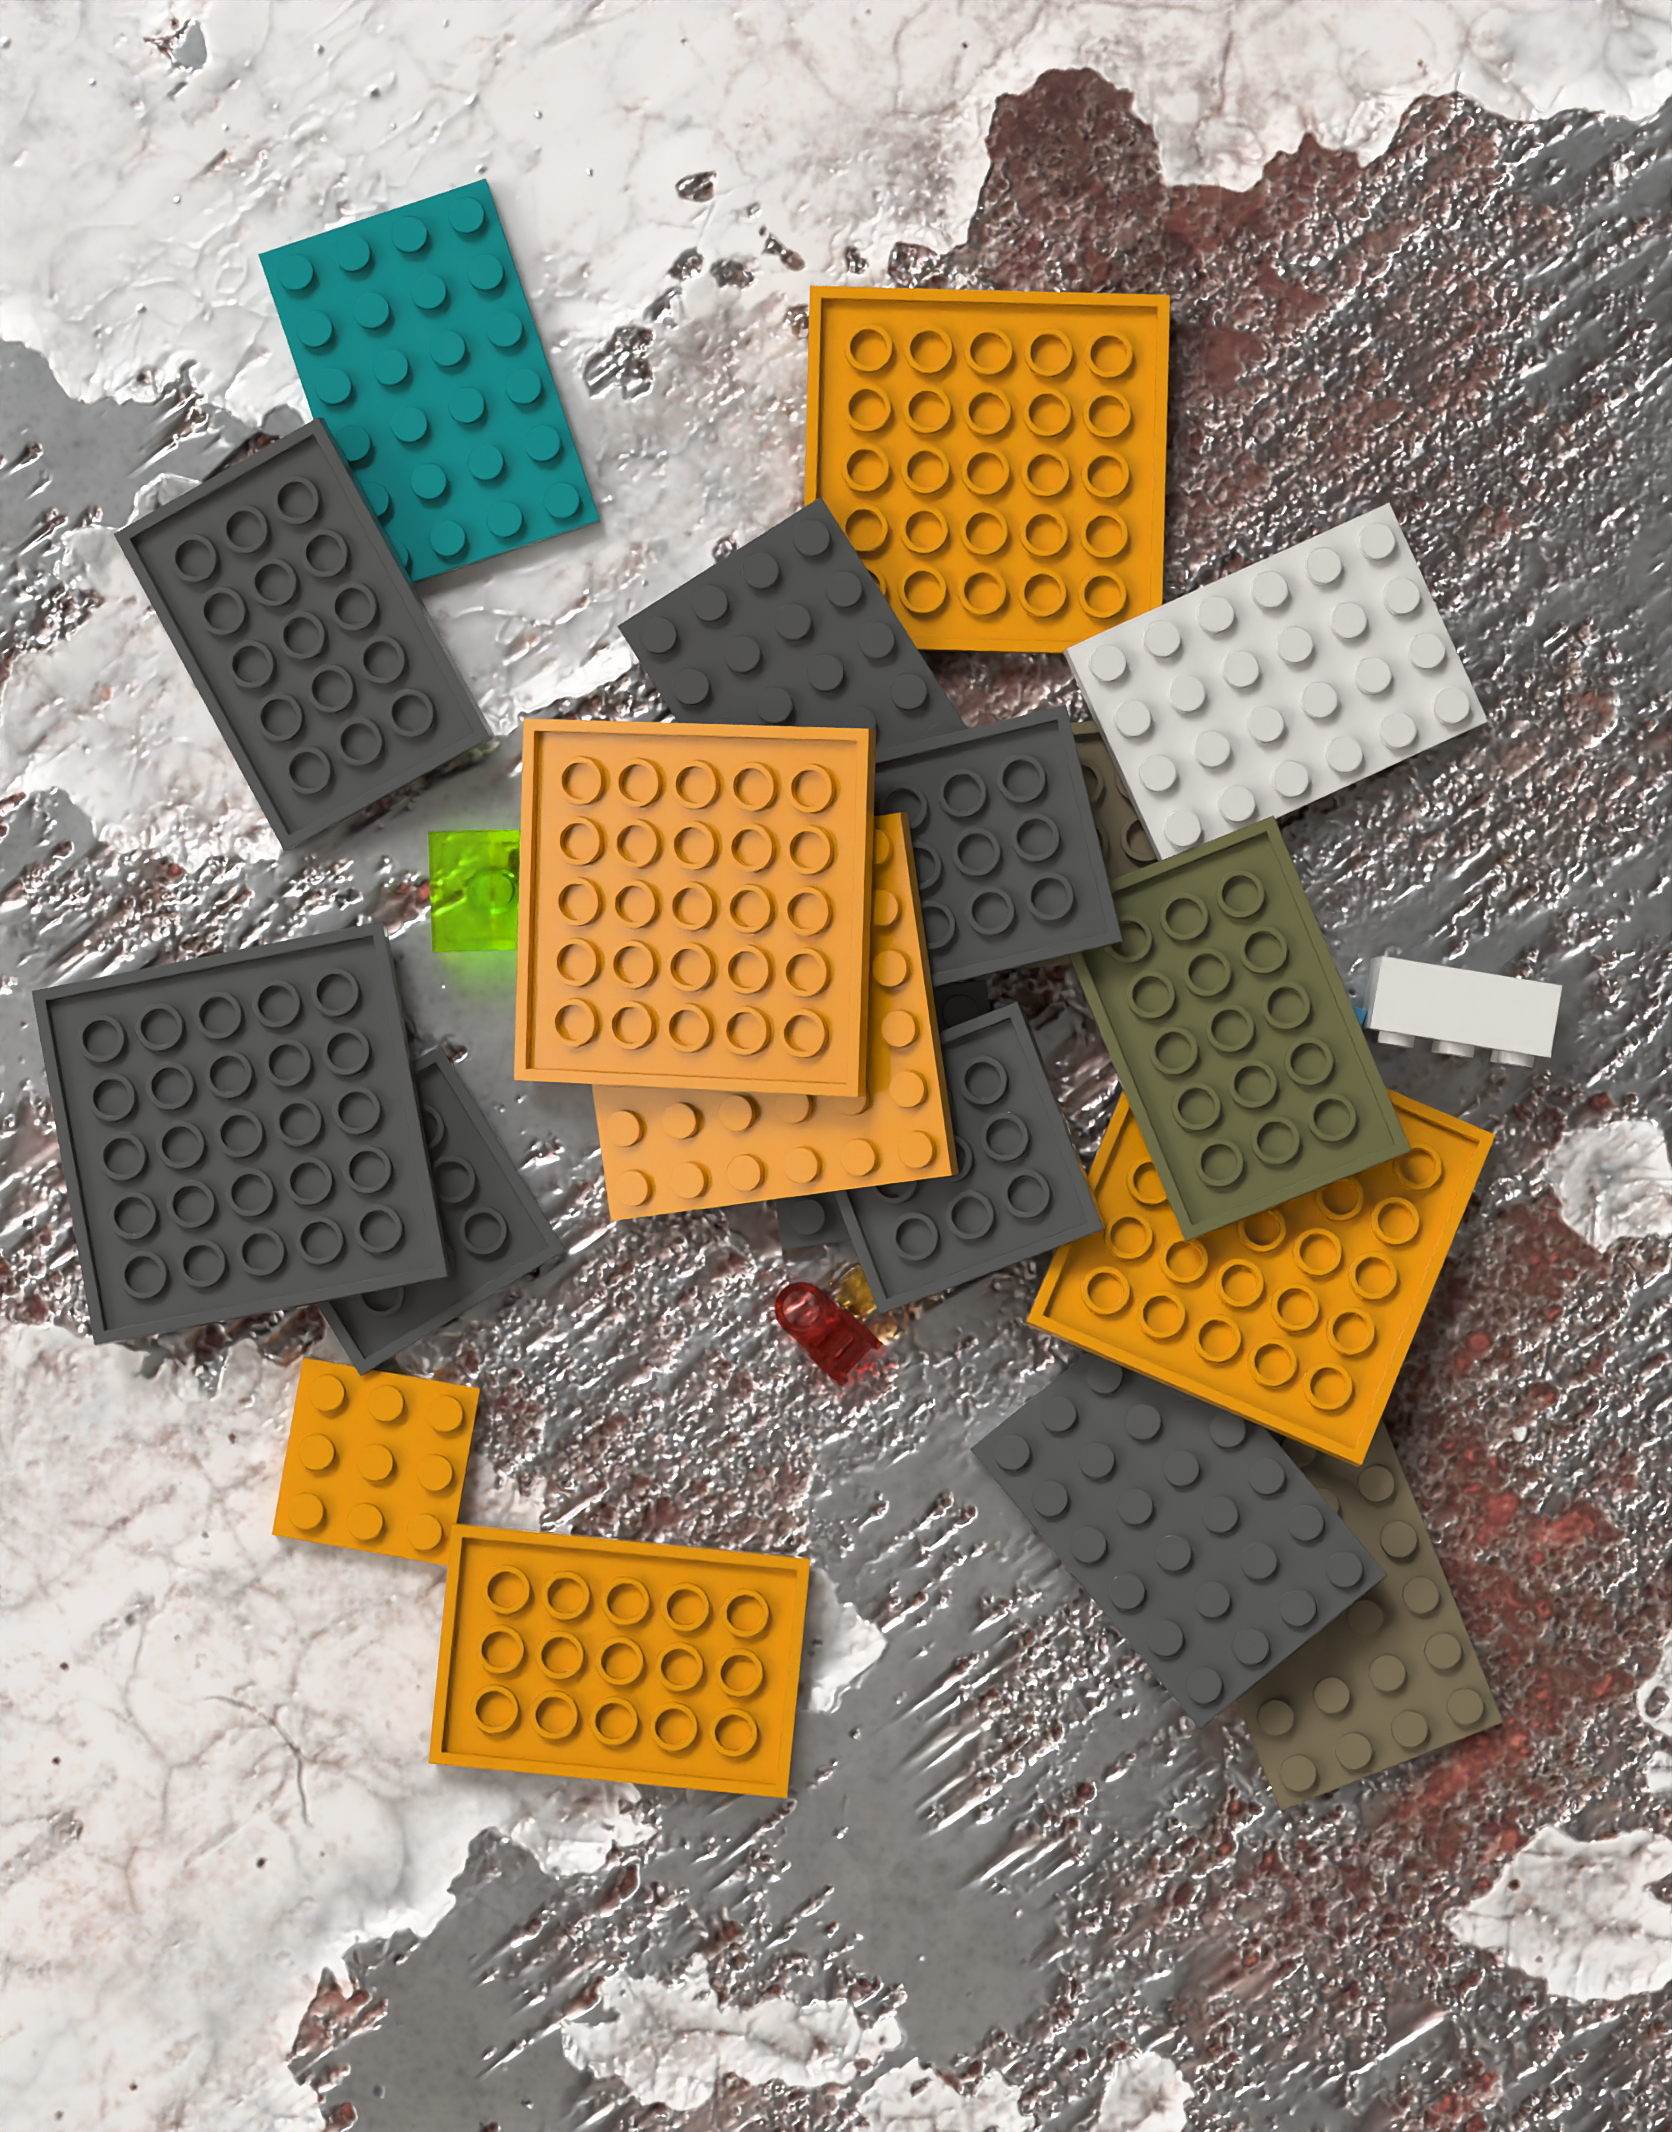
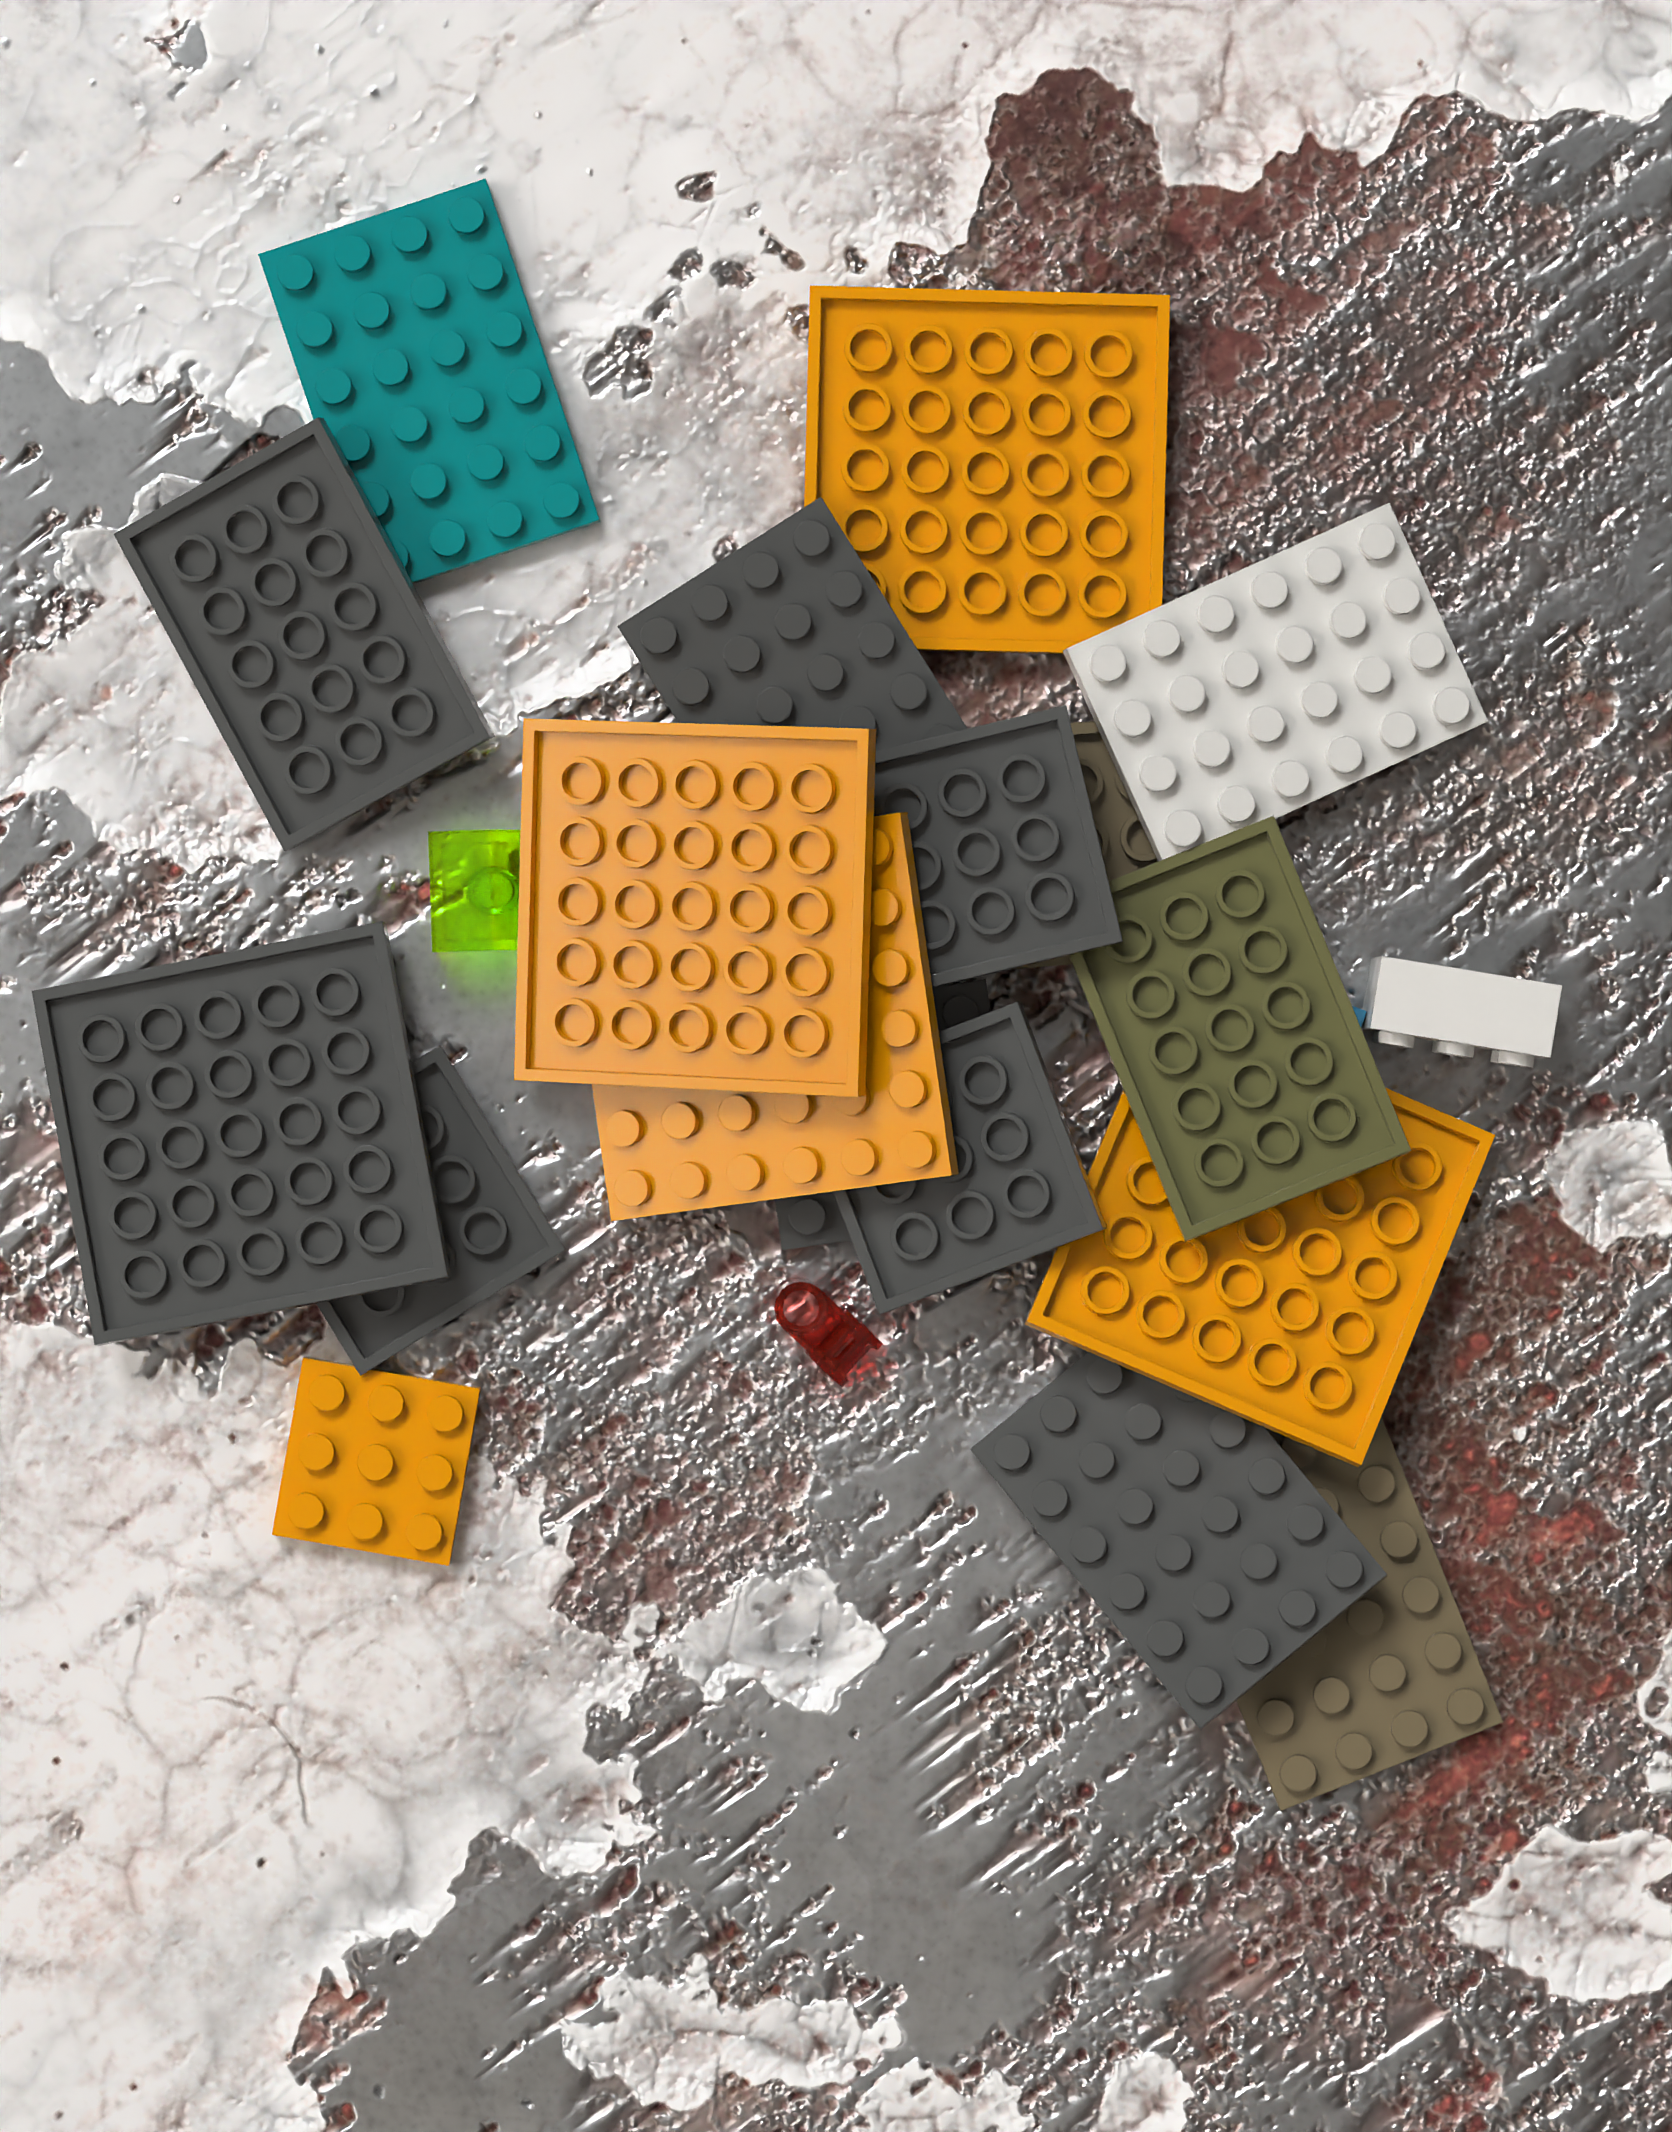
(619, 1660): light orange plate -> none
(855, 1292): clear yellow plate -> none

